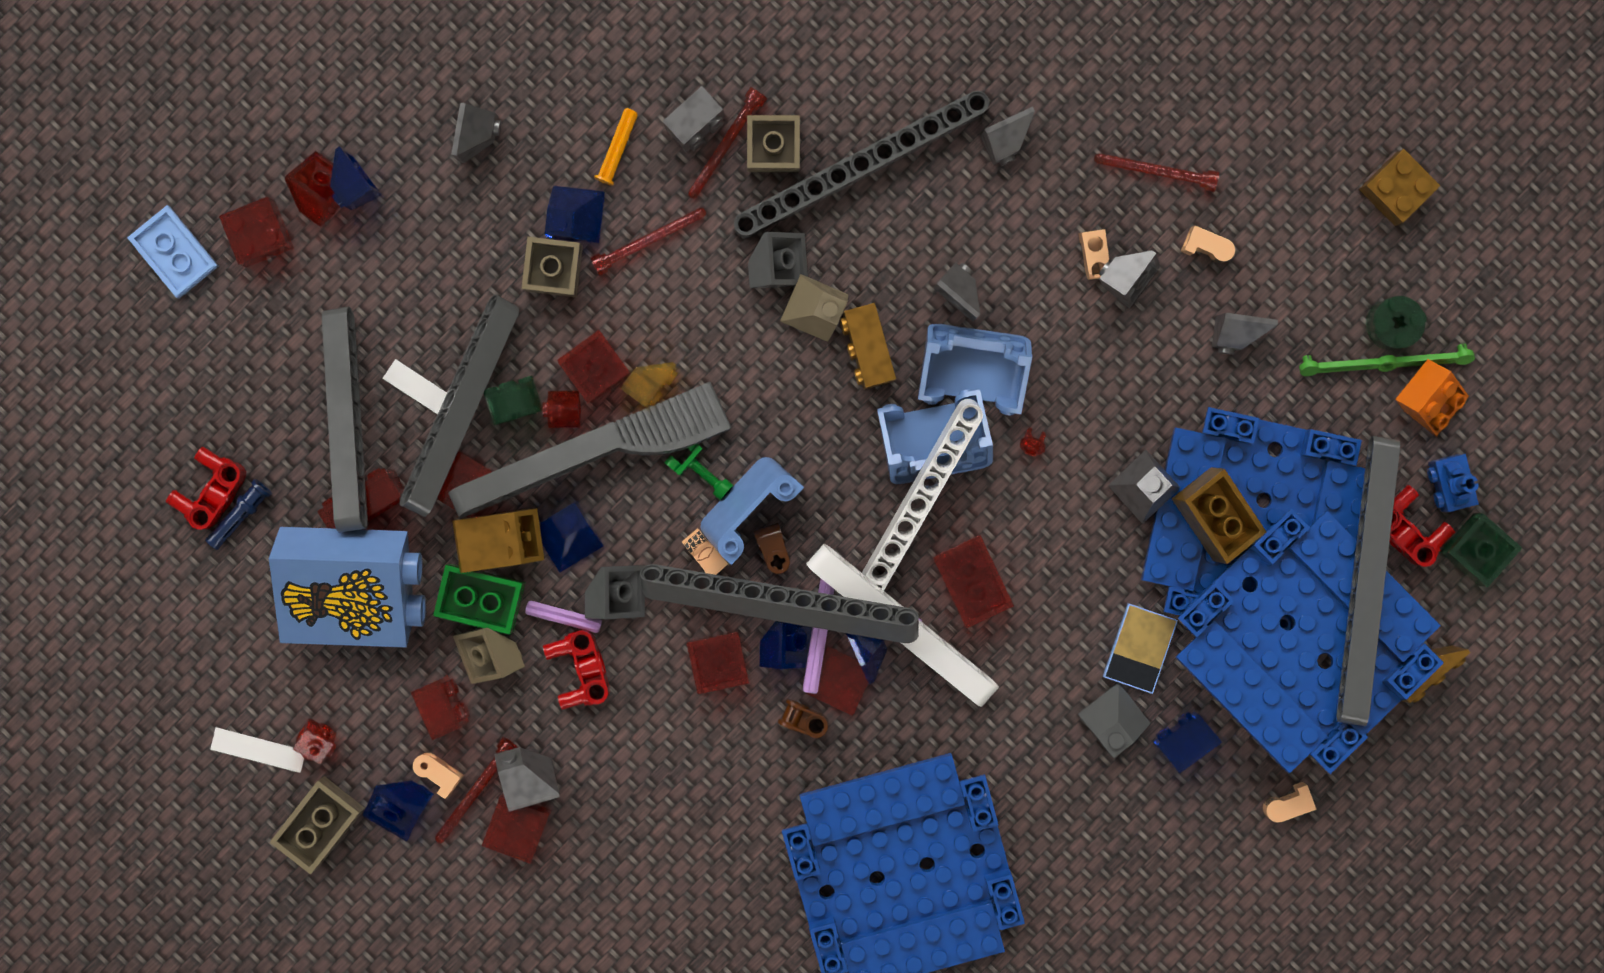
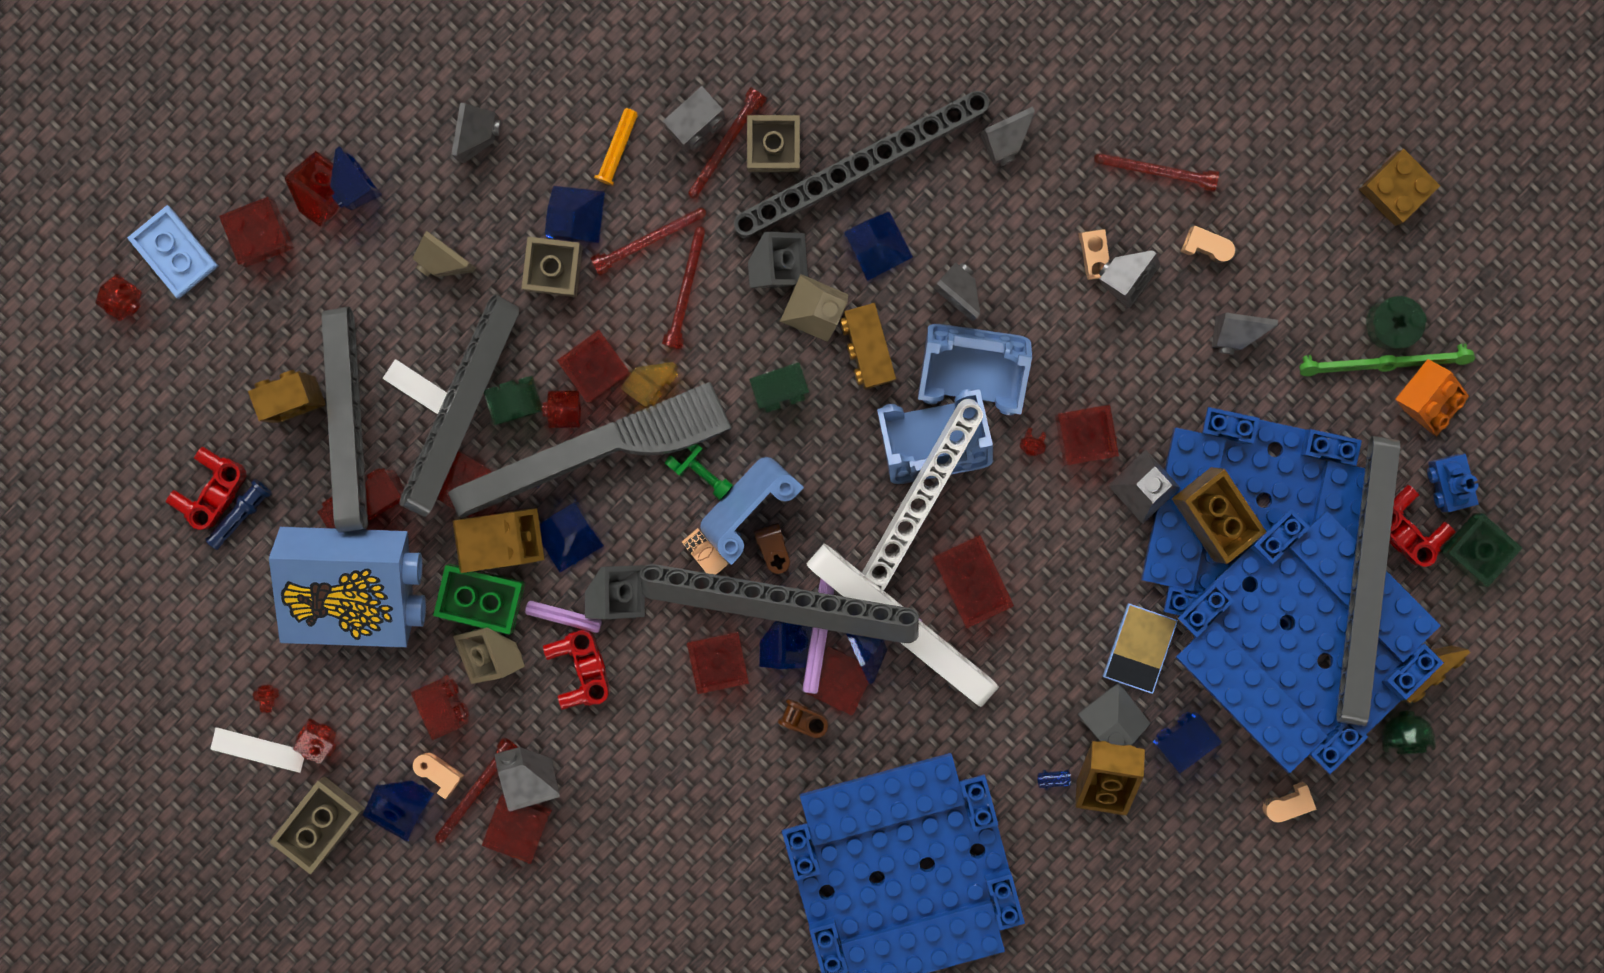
(118, 297): none -> clear red brick
(266, 696): none -> clear red plate
(287, 397): none -> pearl gold brick
(439, 259): none -> dark tan slope
(674, 337): none -> clear red piece
(779, 386): none -> clear green brick
(877, 245): none -> clear blue slope
(1053, 779): none -> clear blue pin
(1086, 435): none -> clear red brick
(1110, 777): none -> pearl gold brick
(1408, 734): none -> clear green cylinder

